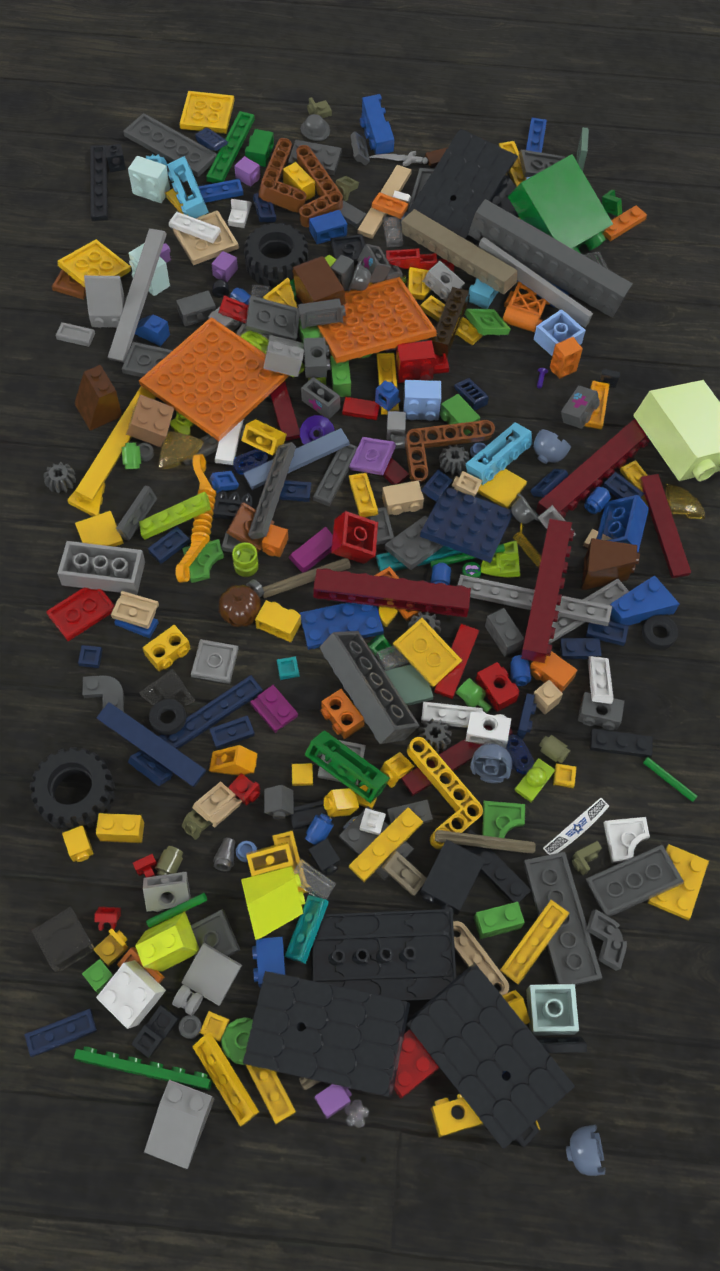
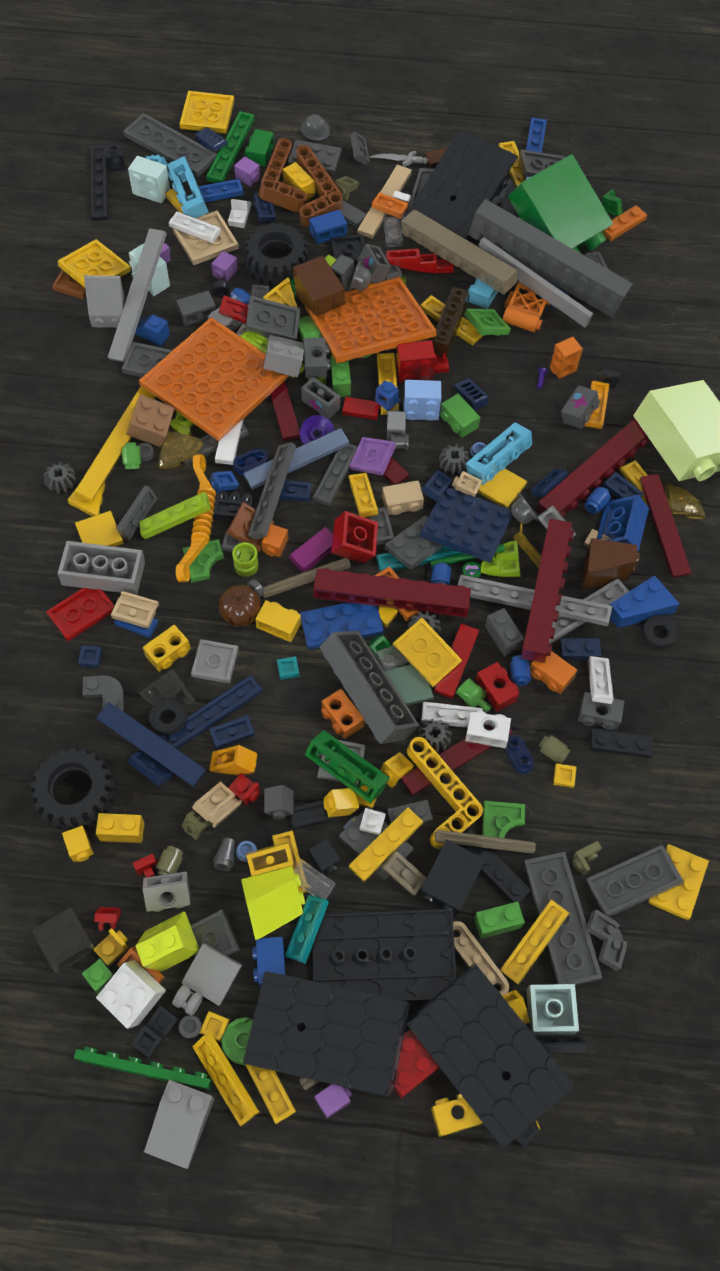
(60, 1033): dark blue tile -> none
(75, 334): light grey tile -> none
(97, 399): reddish brown slope -> none
(168, 545): dark blue plate -> none
(176, 910): green bar -> none
(263, 436): yellow brick -> none
(274, 708): magenta plate -> none
(302, 774): yellow tile -> none
(319, 829): blue brick -> none
(320, 108): olive bracket -> none
(321, 313): dark grey window -> none
(356, 1114): clear plant -> none
(375, 125): blue wedge -> none
(415, 285): yellow wing -> none
(441, 440): dark orange beam -> none
(442, 280): light grey brick -> none
(491, 763): sand blue cylinder -> none
(528, 708): dark blue plate -> none
(534, 780): lime tile -> none
(547, 697): tan brick -> none
(549, 447): sand blue cylinder -> none
(557, 329): light blue brick -> none
(577, 827): white sticker -> none
(582, 148): sand green tile -> none
(586, 1151): sand blue cylinder -> none
(613, 633): dark blue plate -> none
(624, 836): white tile -> none
(670, 779): green bar -> none

